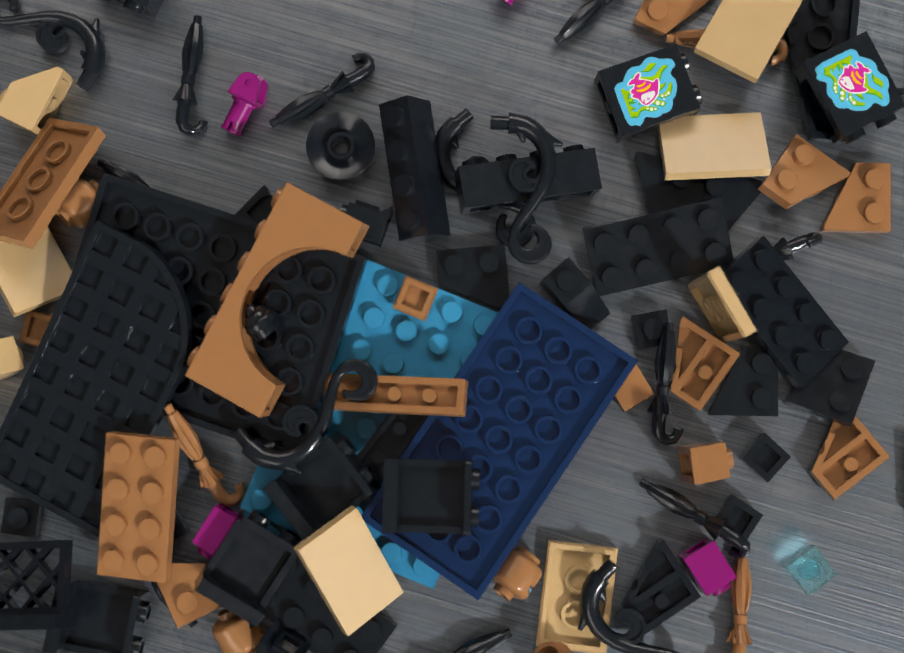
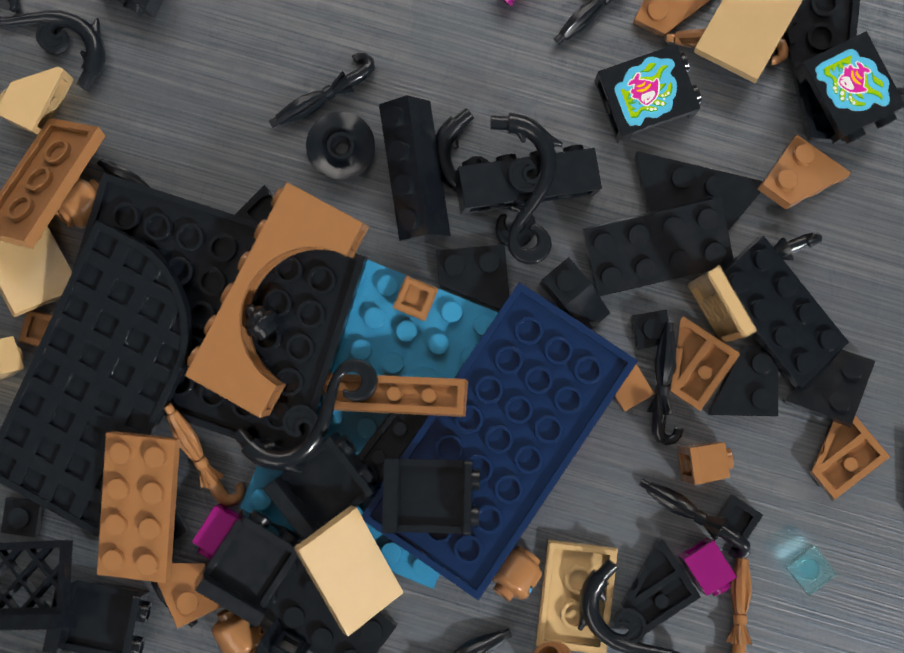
(185, 96): black piece -> none
(248, 93): magenta piece -> none
(371, 216): black window -> none
(714, 147): tan tile -> none
(764, 457): black plate -> none
(863, 201): medium nougat wing -> none

